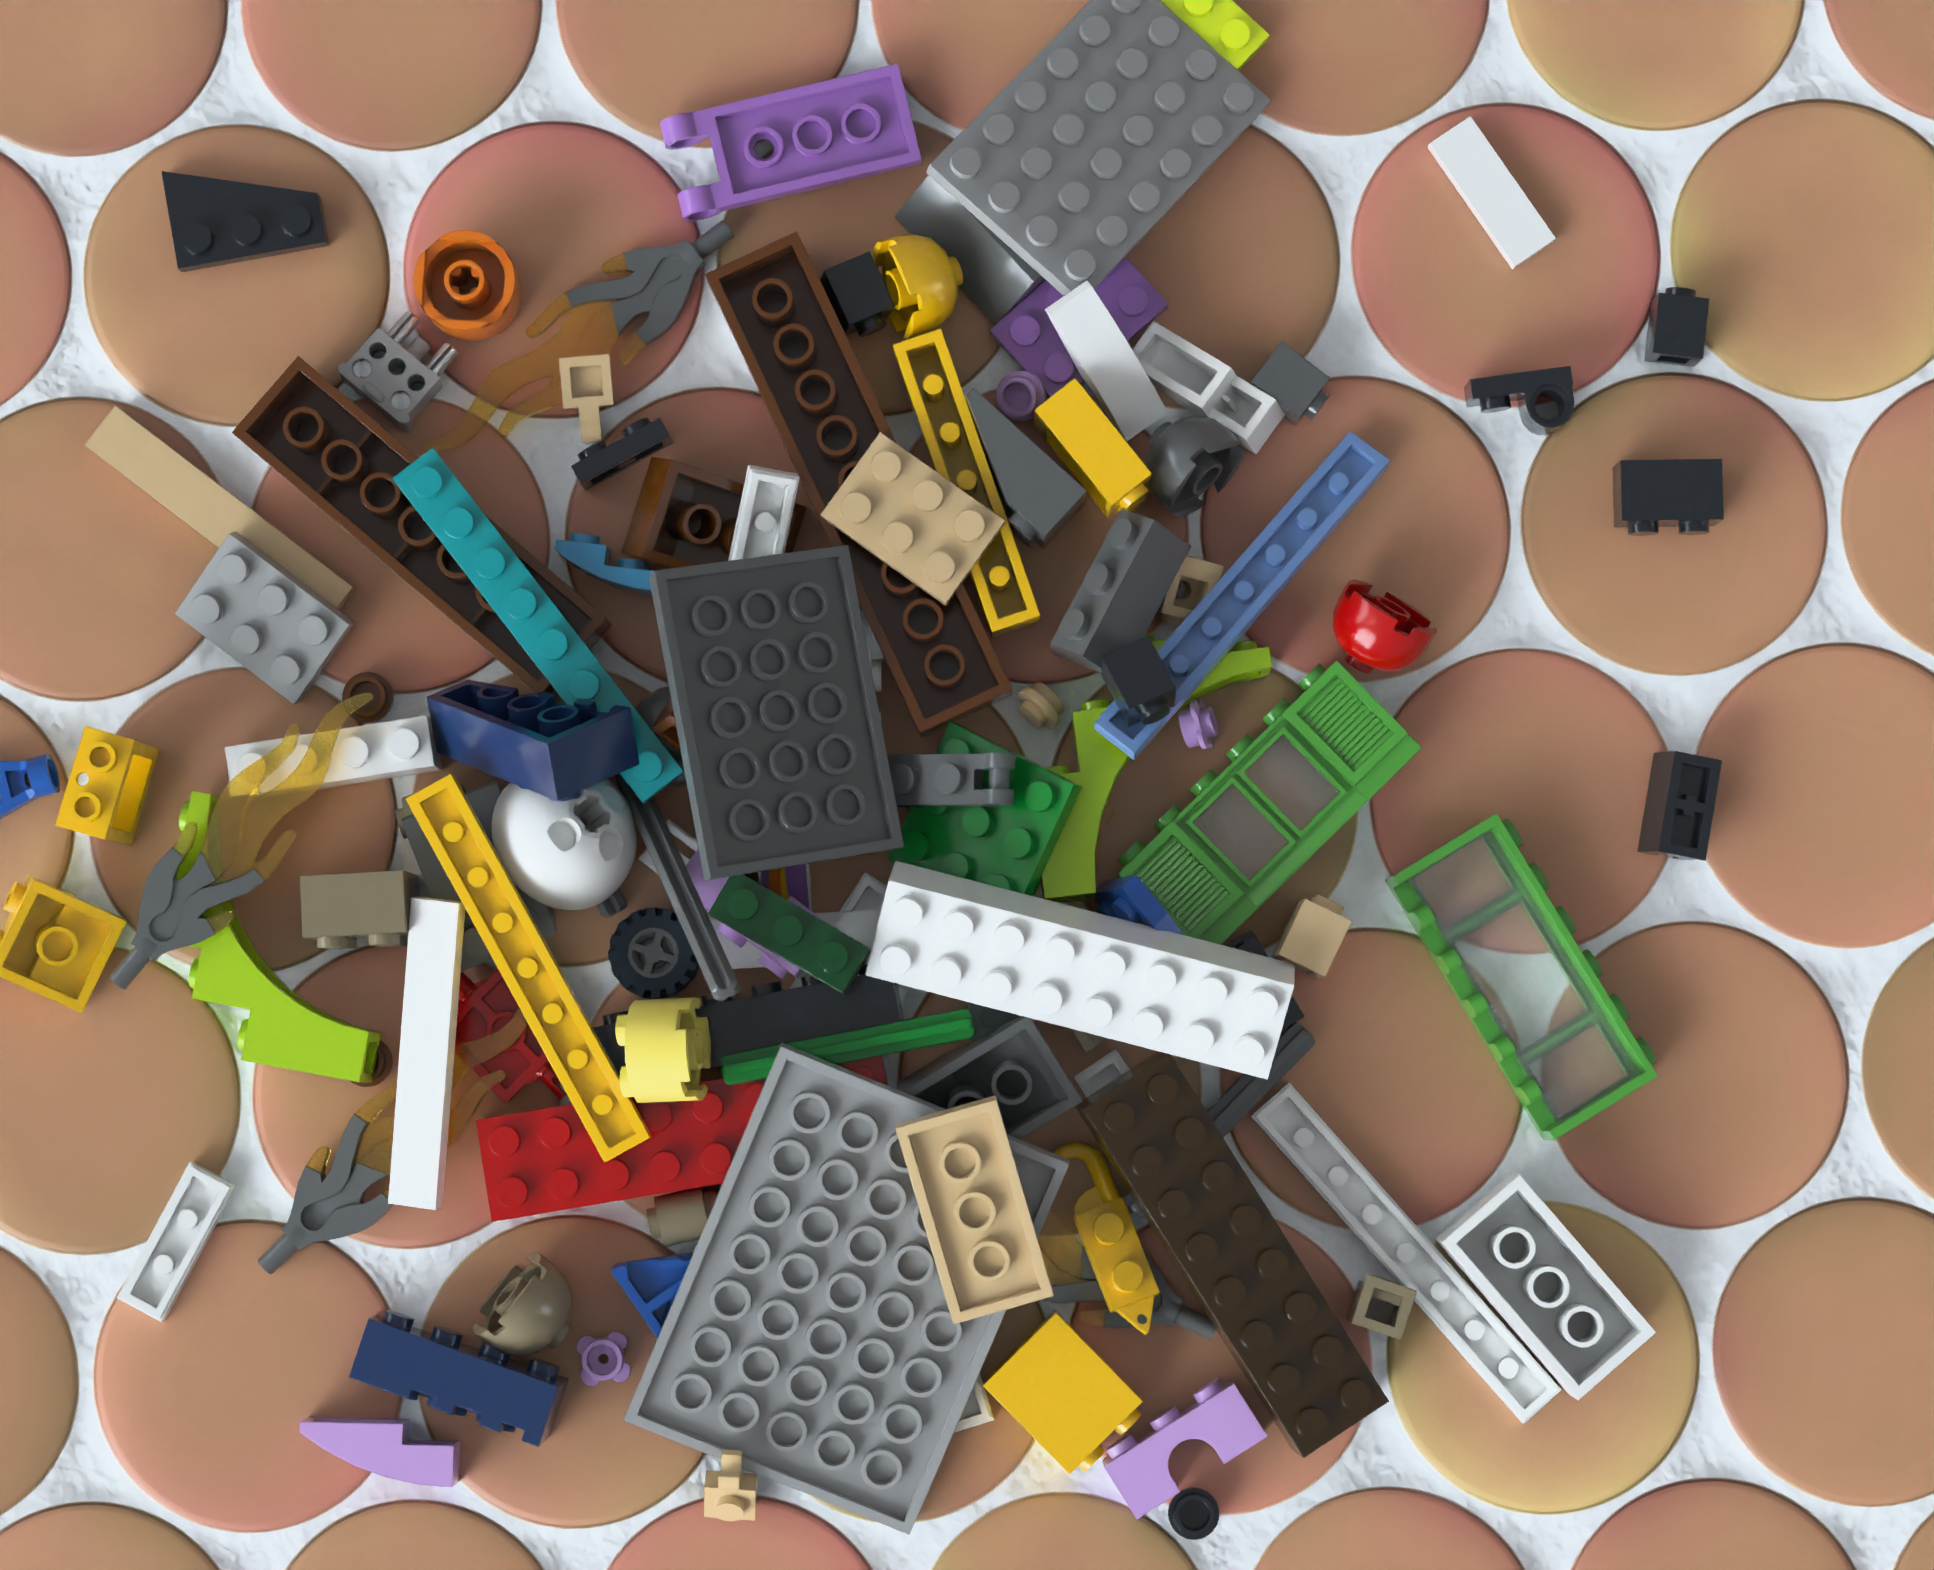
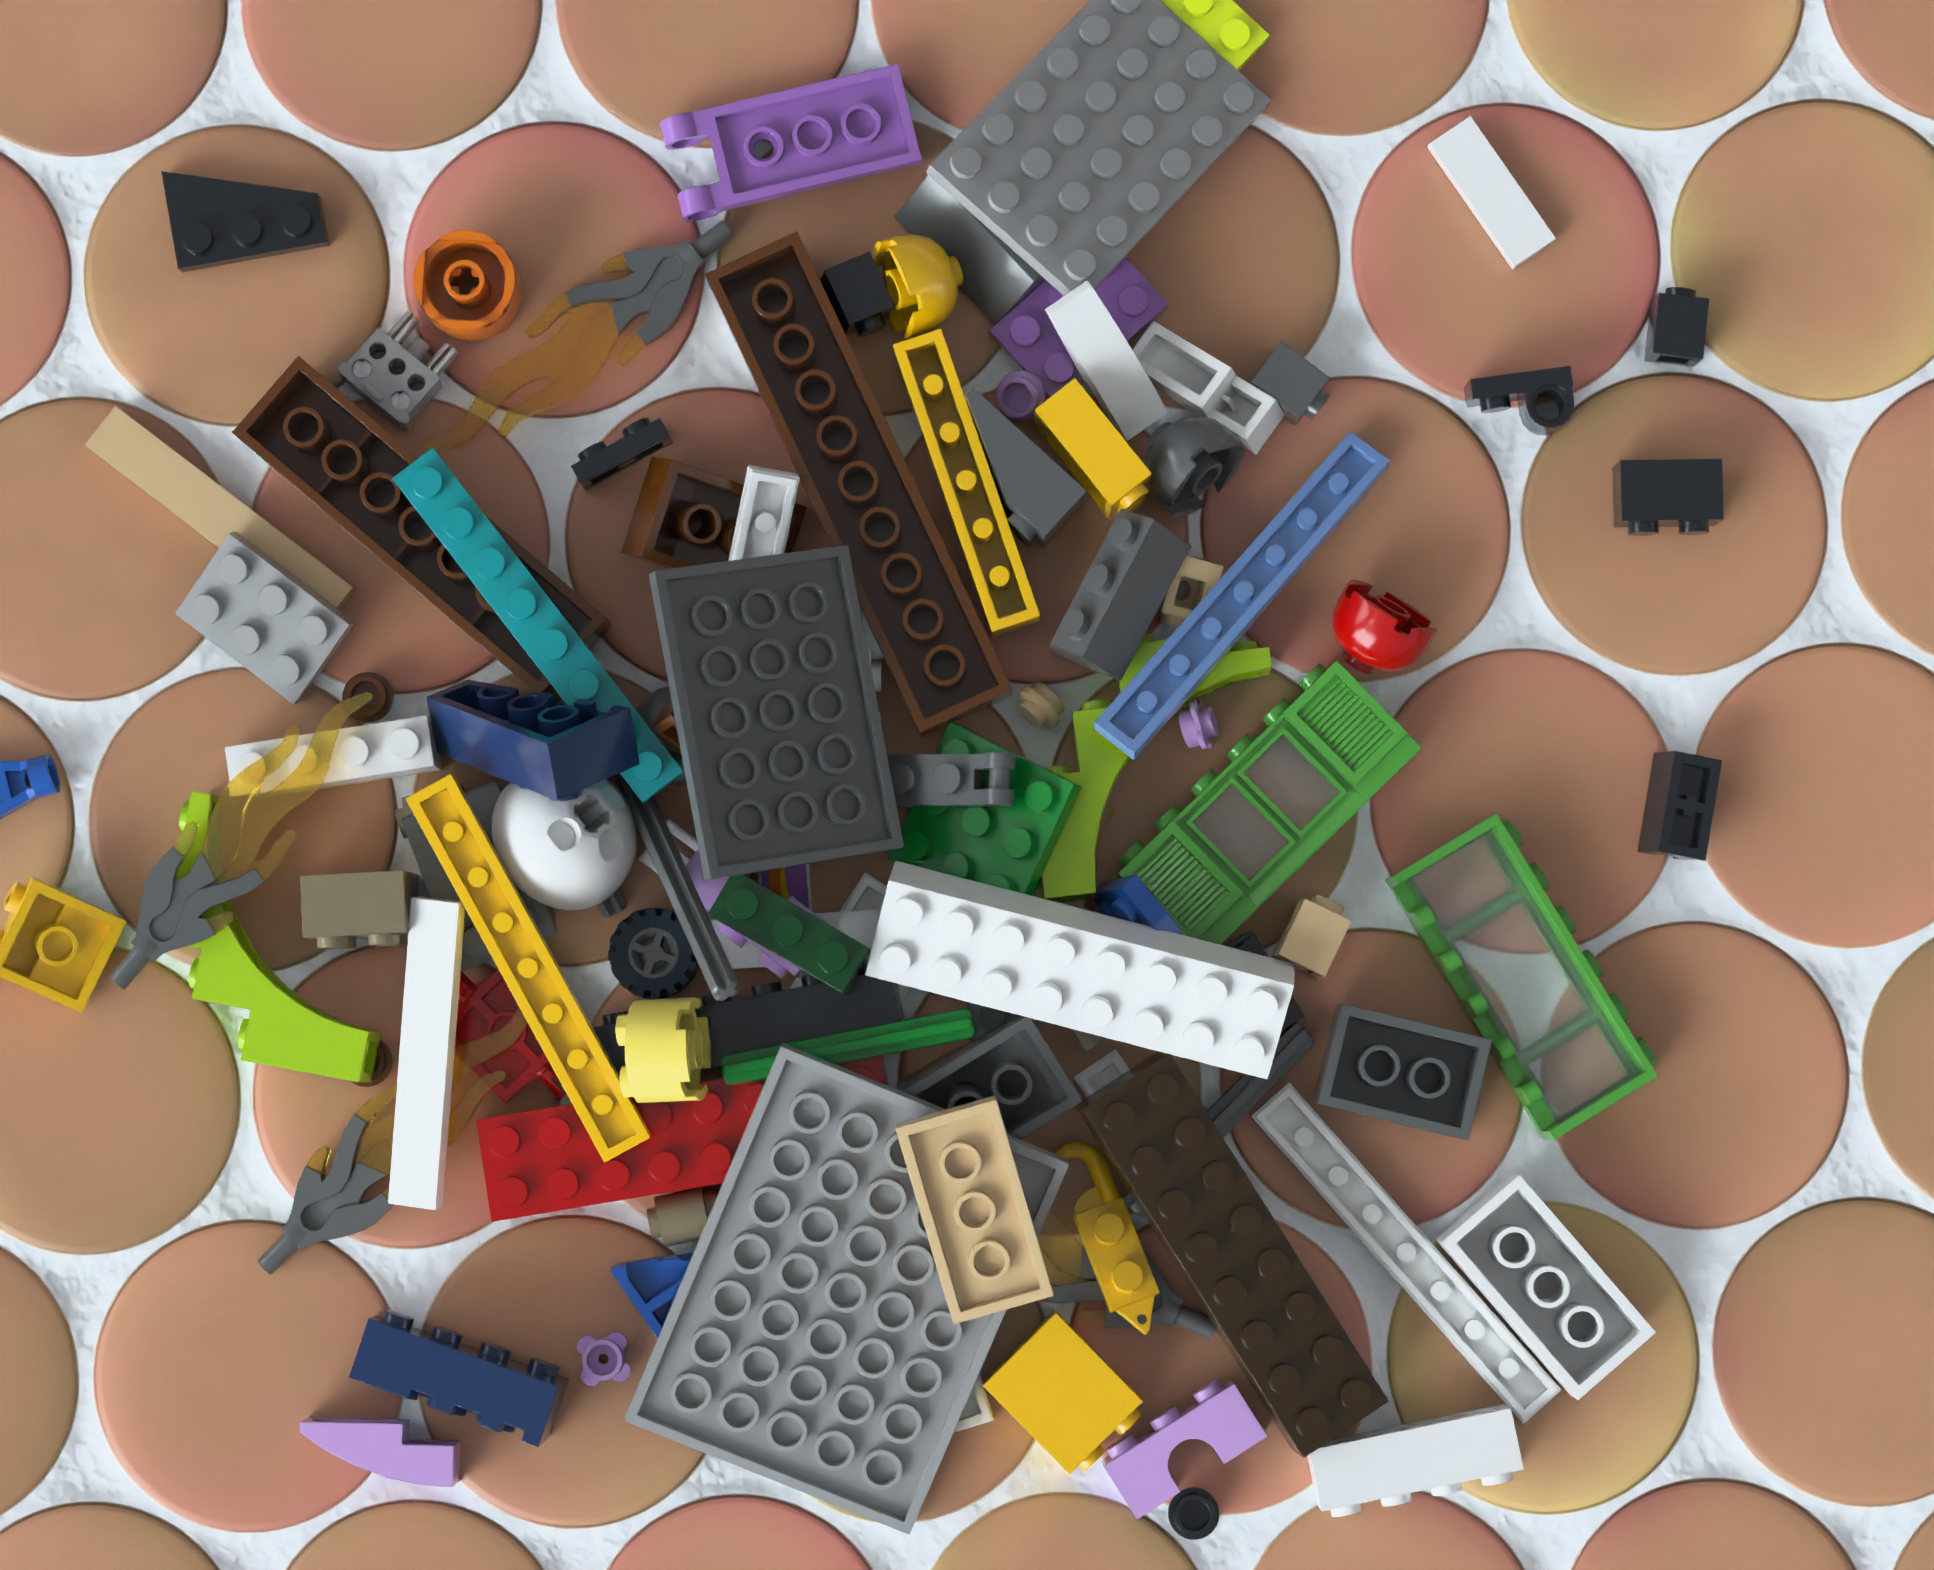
(116, 787): yellow window -> none
(177, 1241): white tile -> none
(527, 1309): dark tan cylinder -> none
(586, 386): tan plate -> none
(594, 560): dark azure slope -> none
(730, 1492): tan plate -> none
(912, 518): tan plate -> none
(1139, 682): black brick -> none
(1381, 1306): dark tan brick -> none
(1402, 1071): none -> dark grey brick
(1415, 1458): none -> white brick

